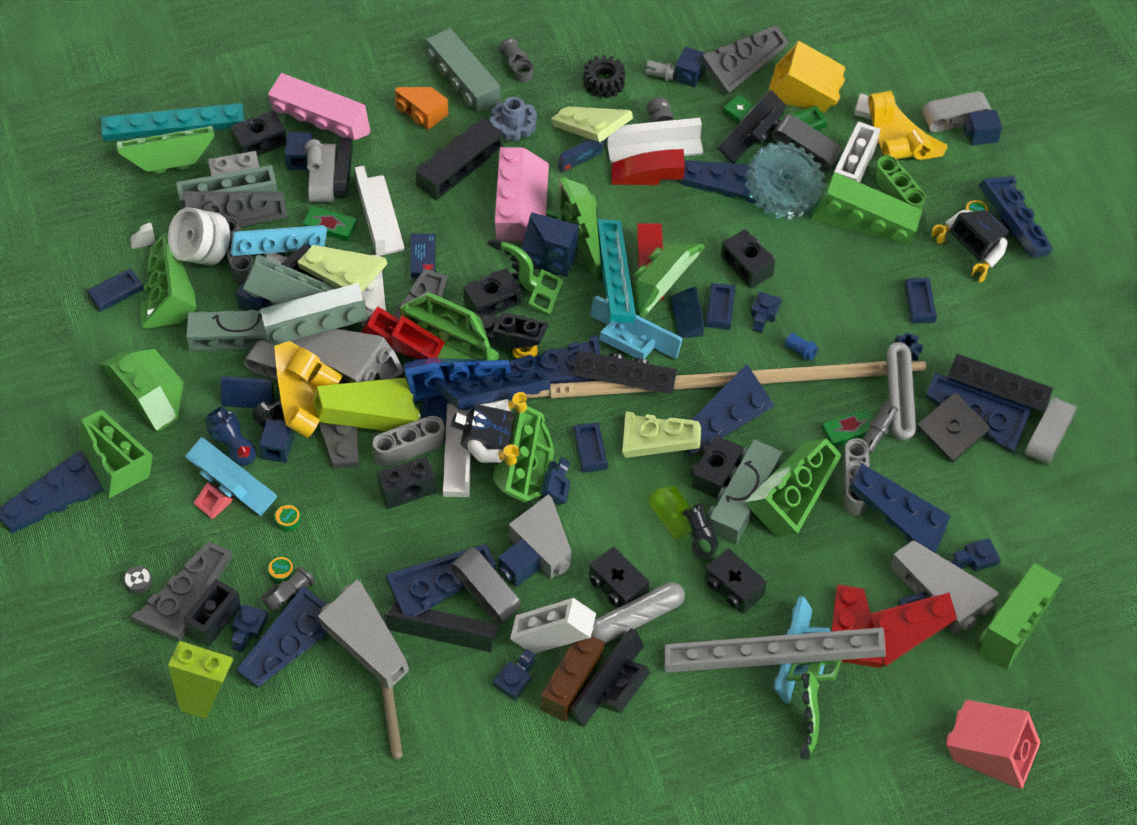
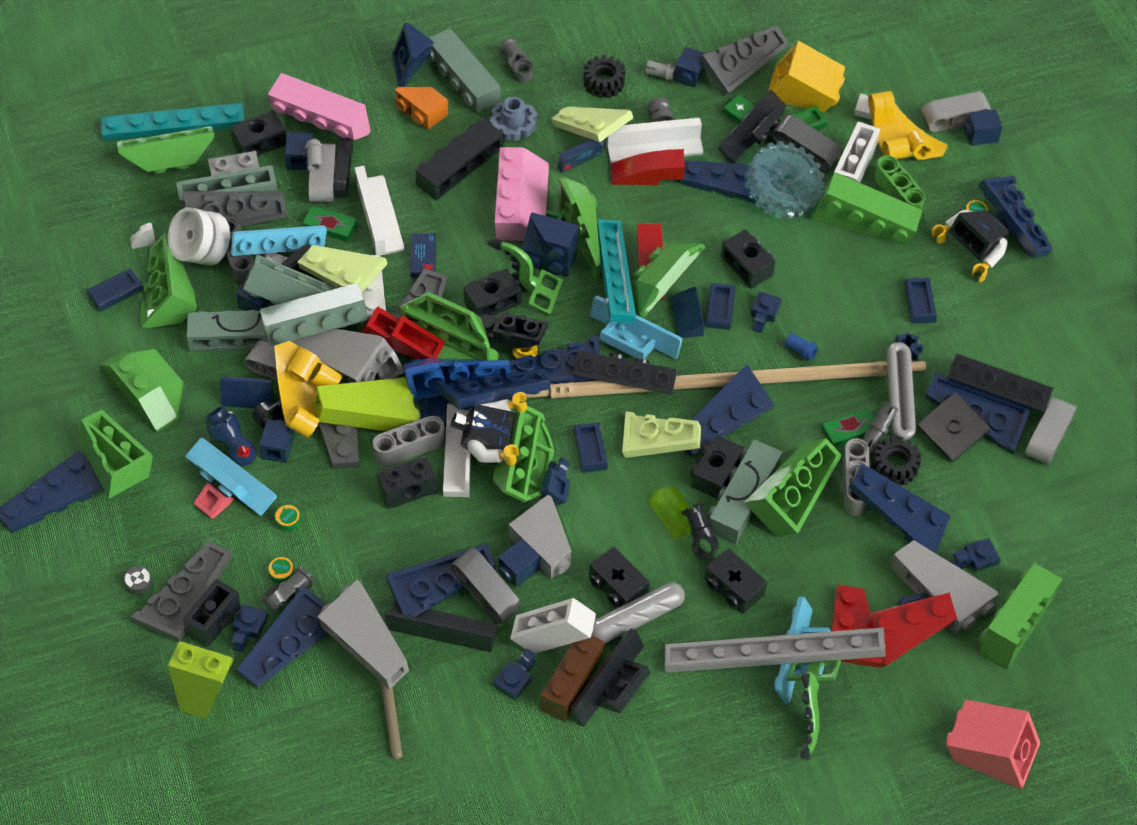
(410, 53): none -> dark blue slope
(903, 450): none -> black tyre

